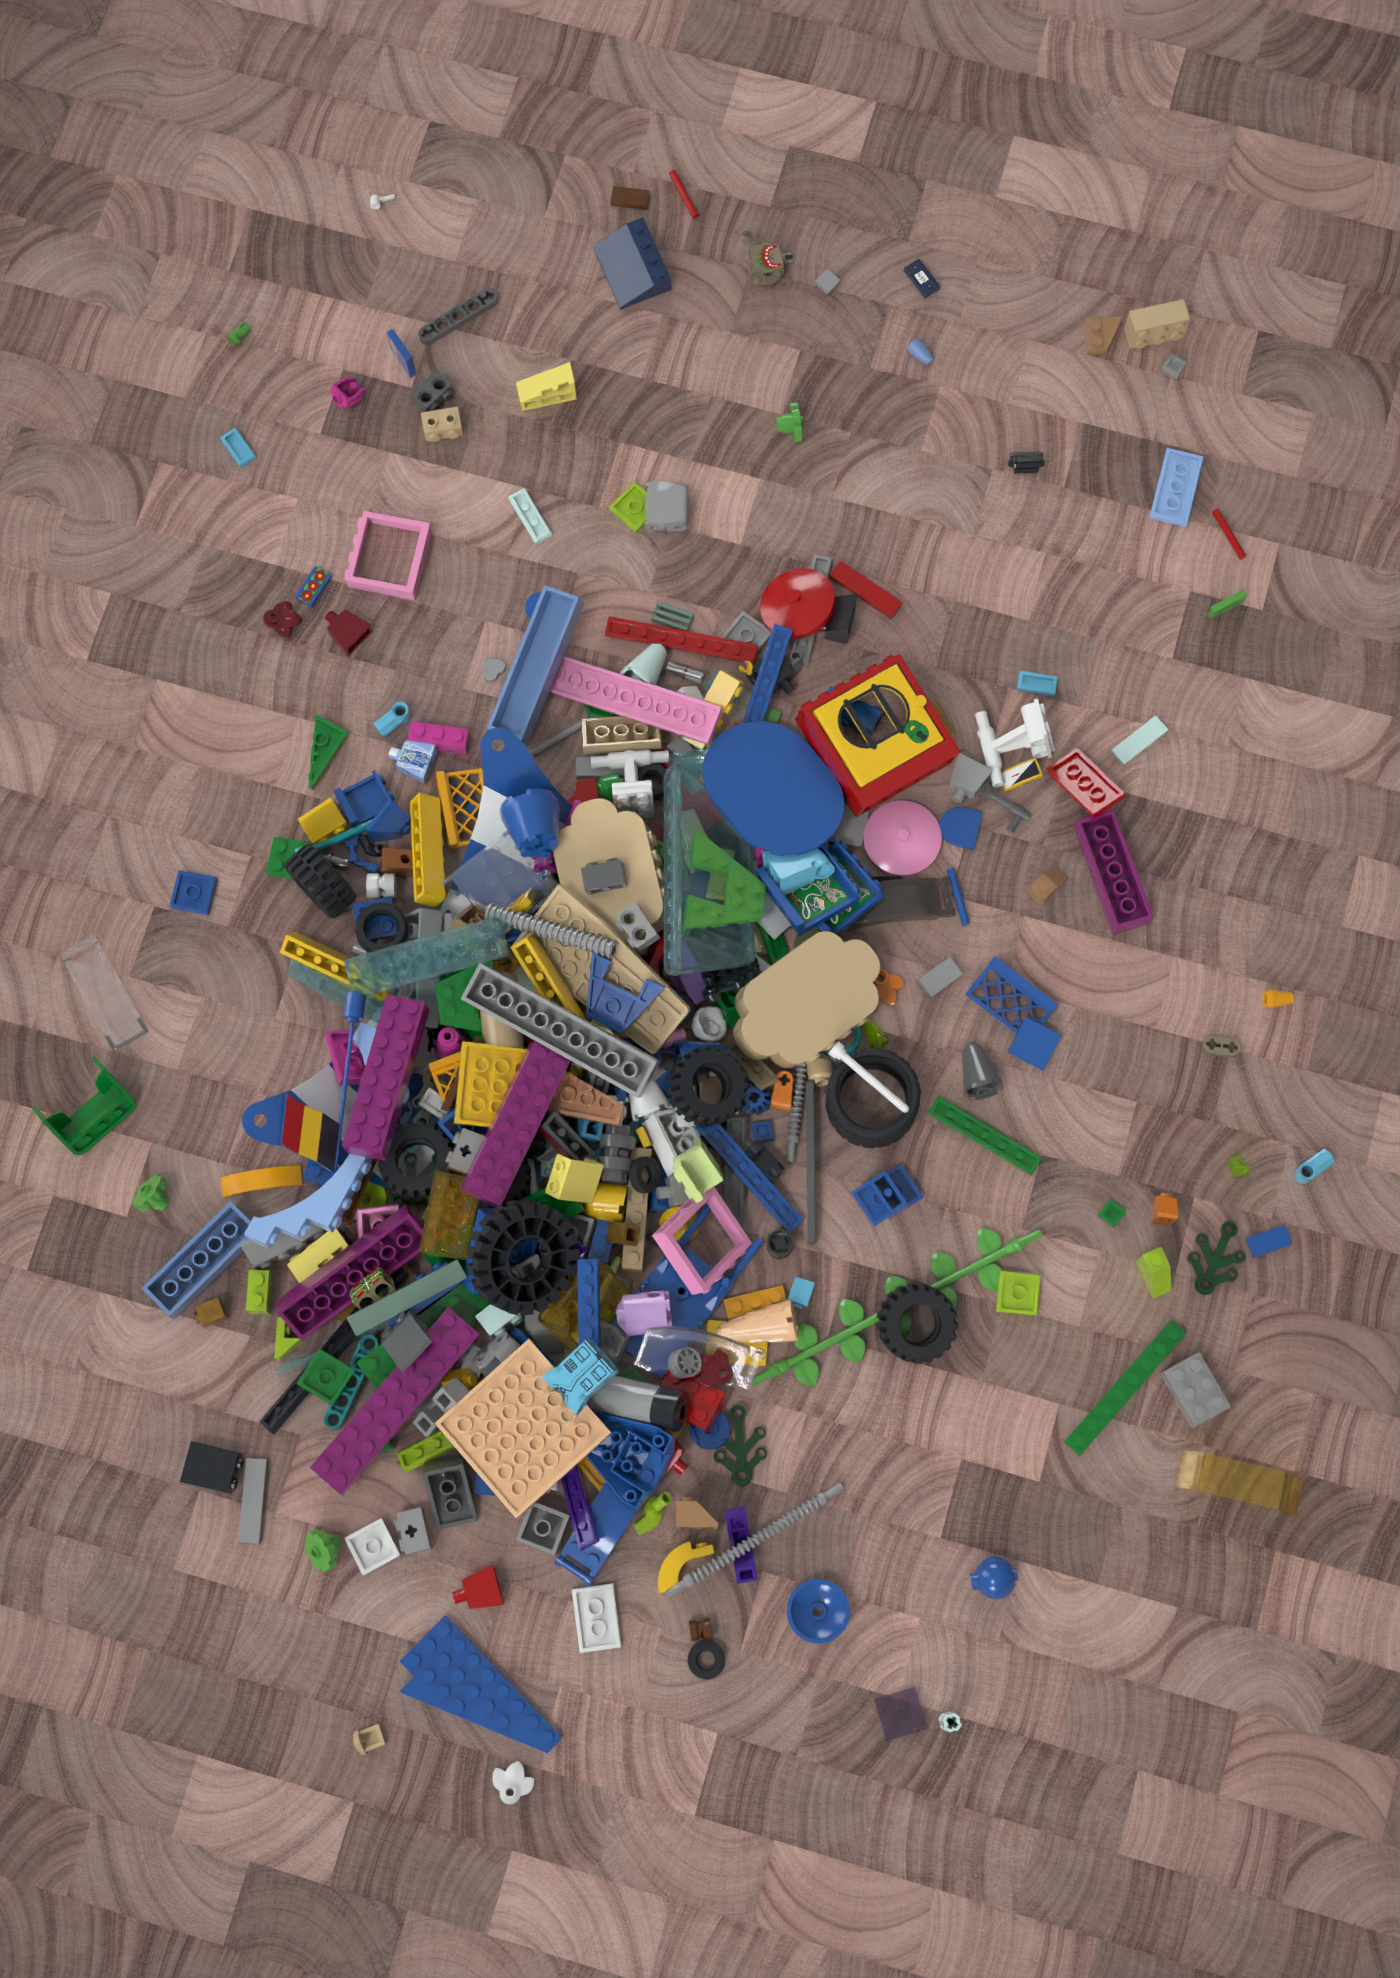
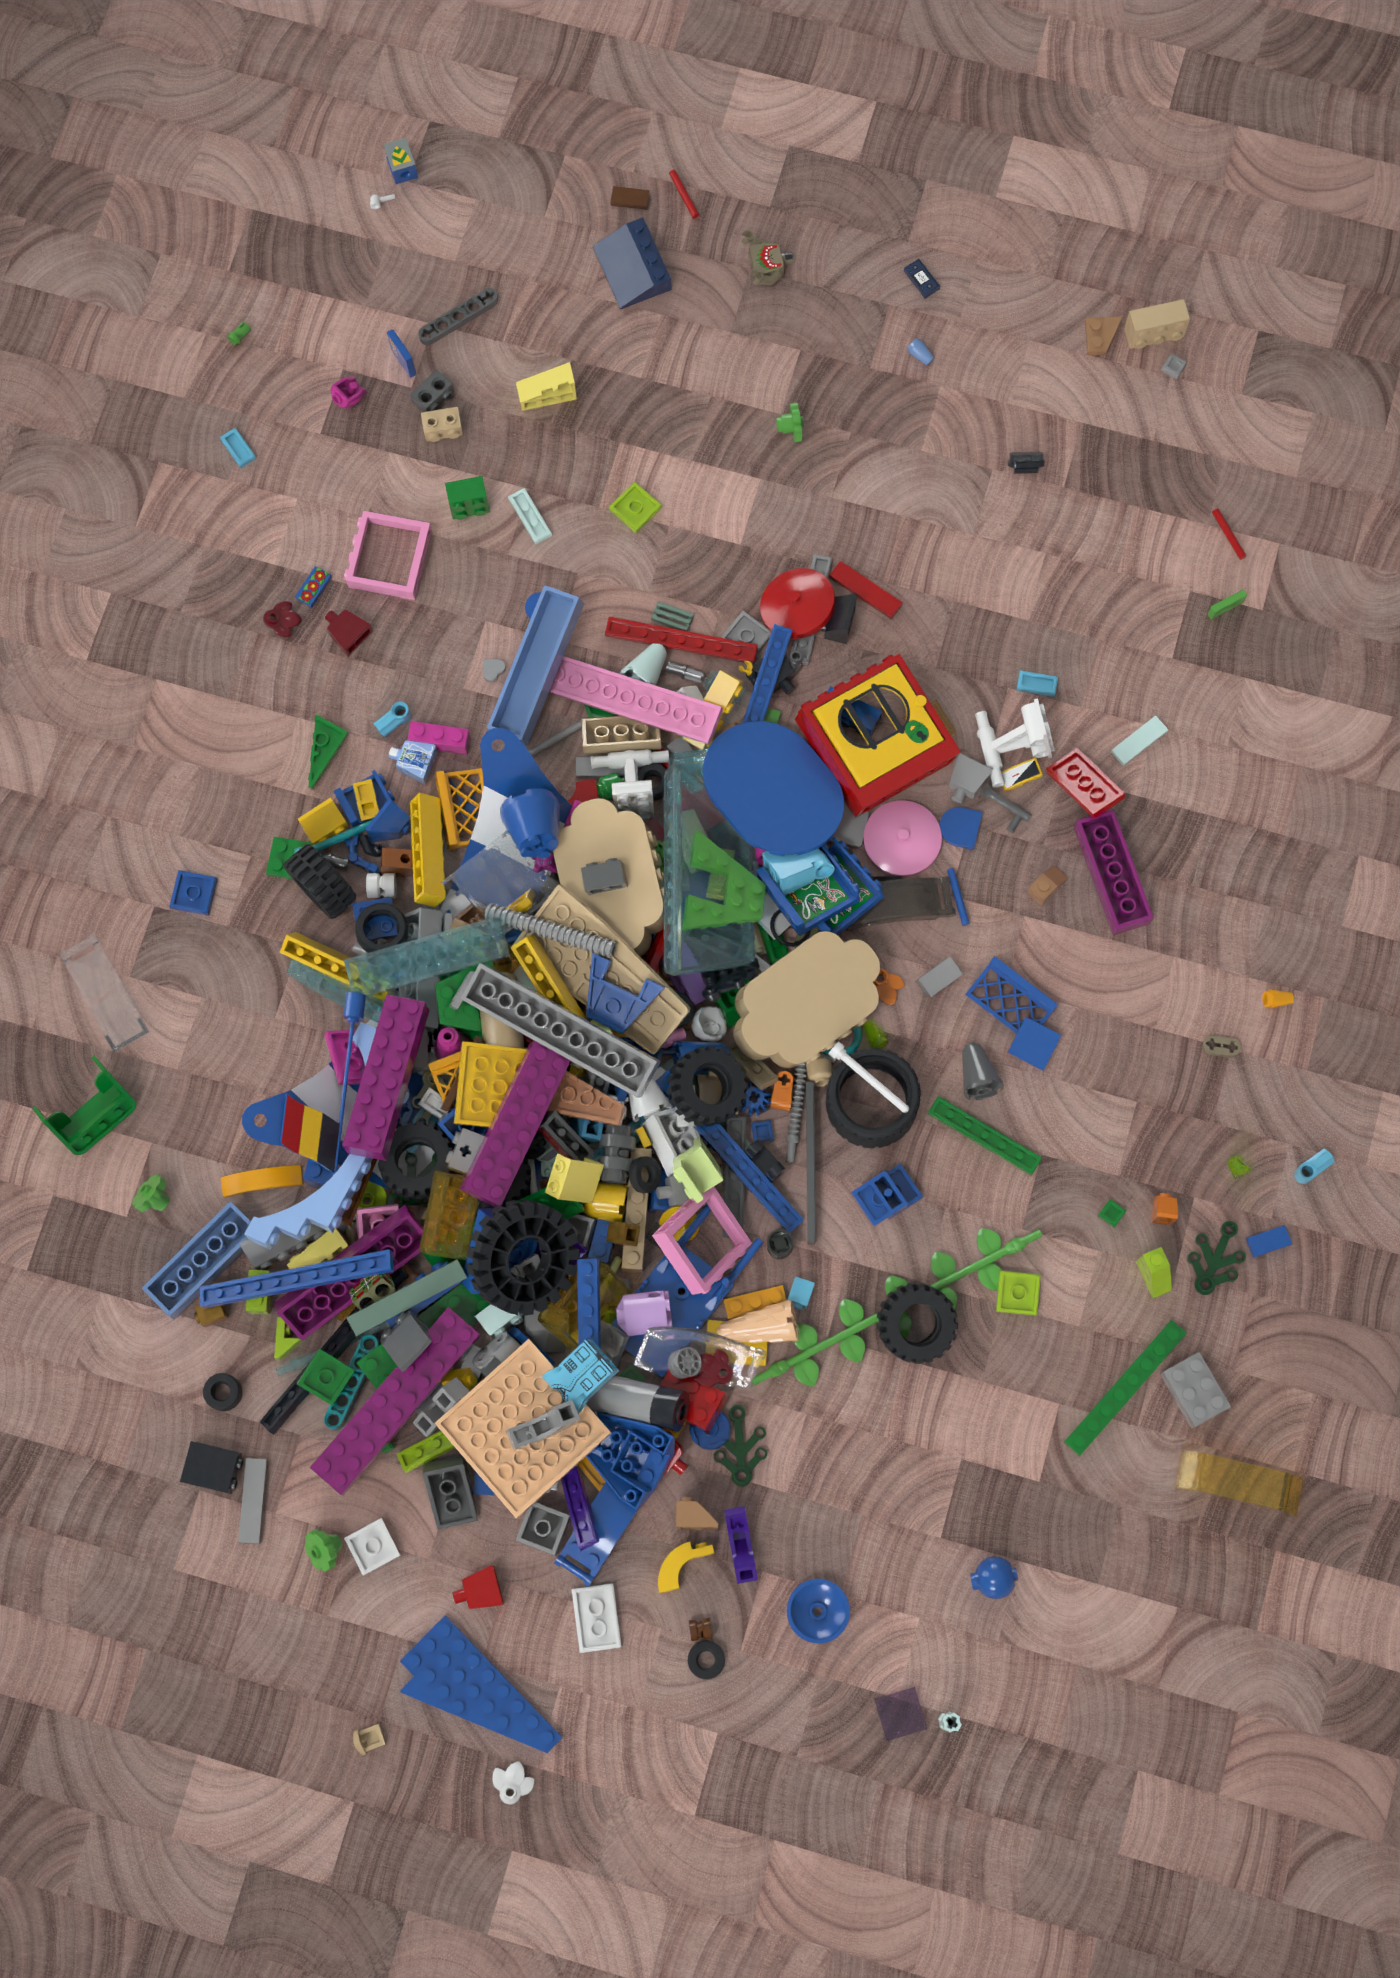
(211, 1385): none -> black tyre
(296, 1279): none -> blue plate
(366, 799): none -> yellow slope
(400, 161): none -> piece
(421, 1539): light grey brick -> none
(456, 1001): none -> light grey tile
(467, 497): none -> green brick
(544, 1426): none -> light grey arch
(640, 924): light grey brick -> none
(652, 1513): lime arm -> none
(666, 507): light grey piece -> none
(689, 1580): light grey hose -> none
(779, 939): none -> black tyre
(827, 281): light grey tile -> none
(1176, 487): light blue tile -> none

